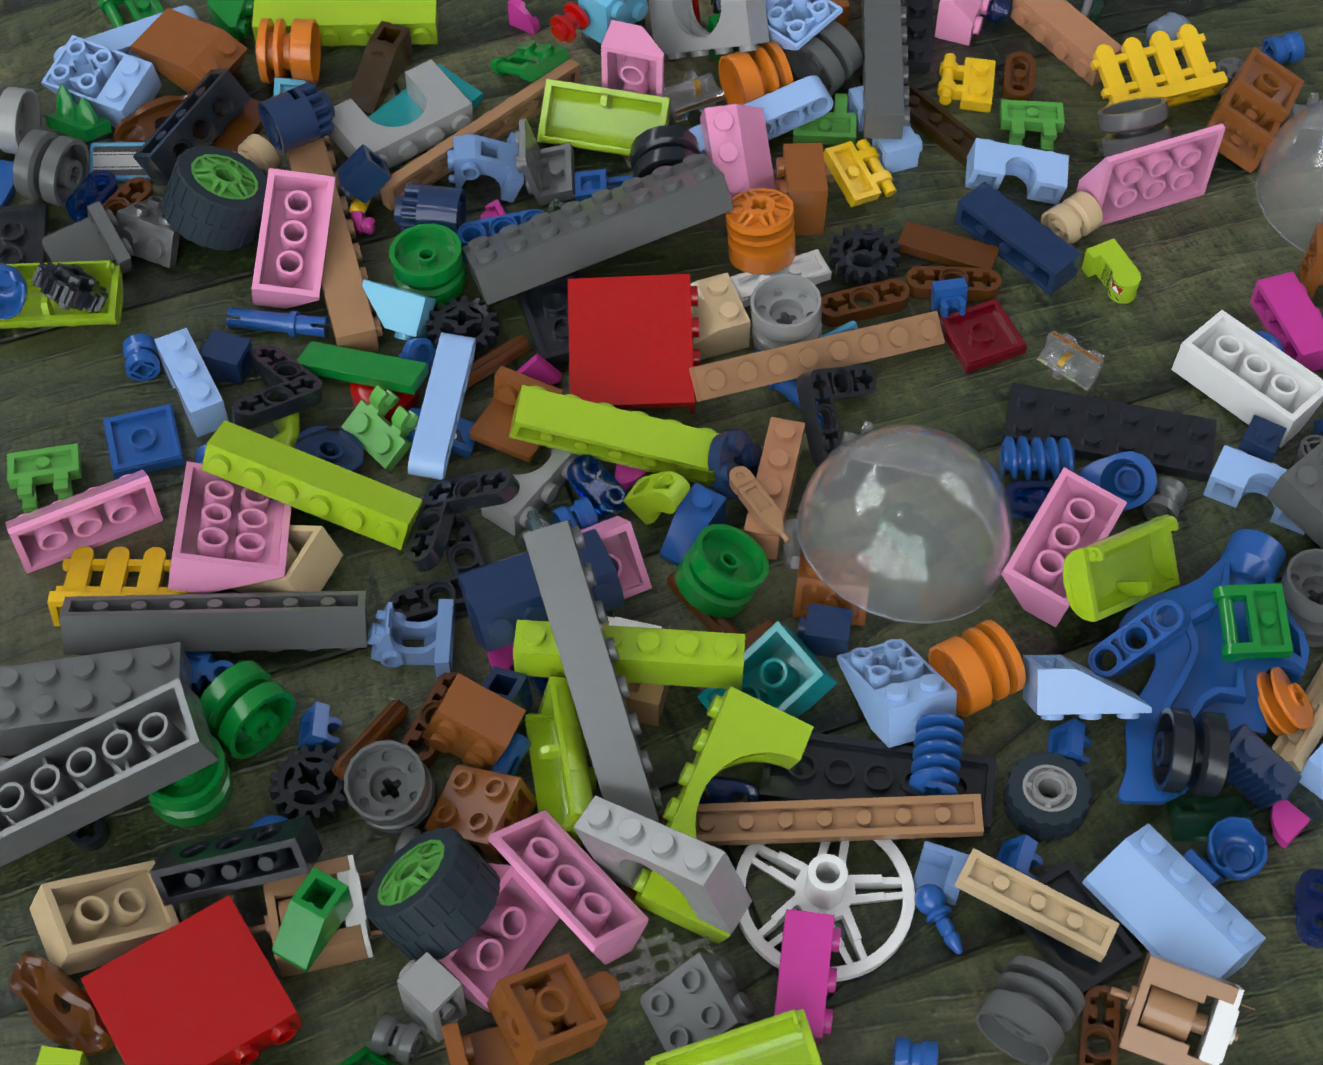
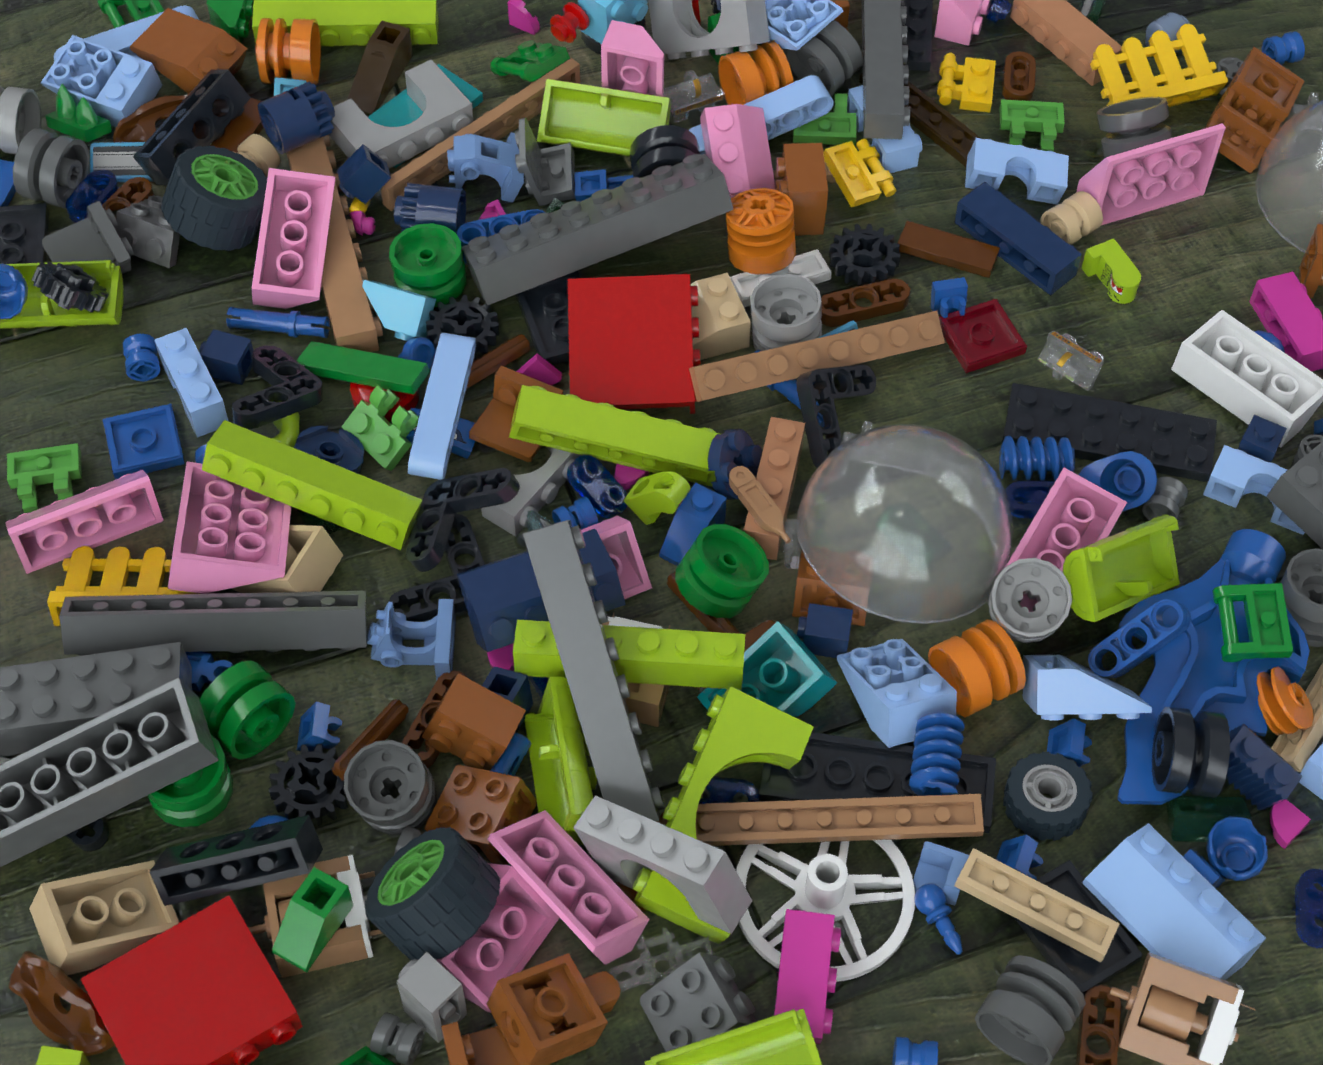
(976, 276): reddish brown beam -> none
(1040, 581): none -> light grey wheel

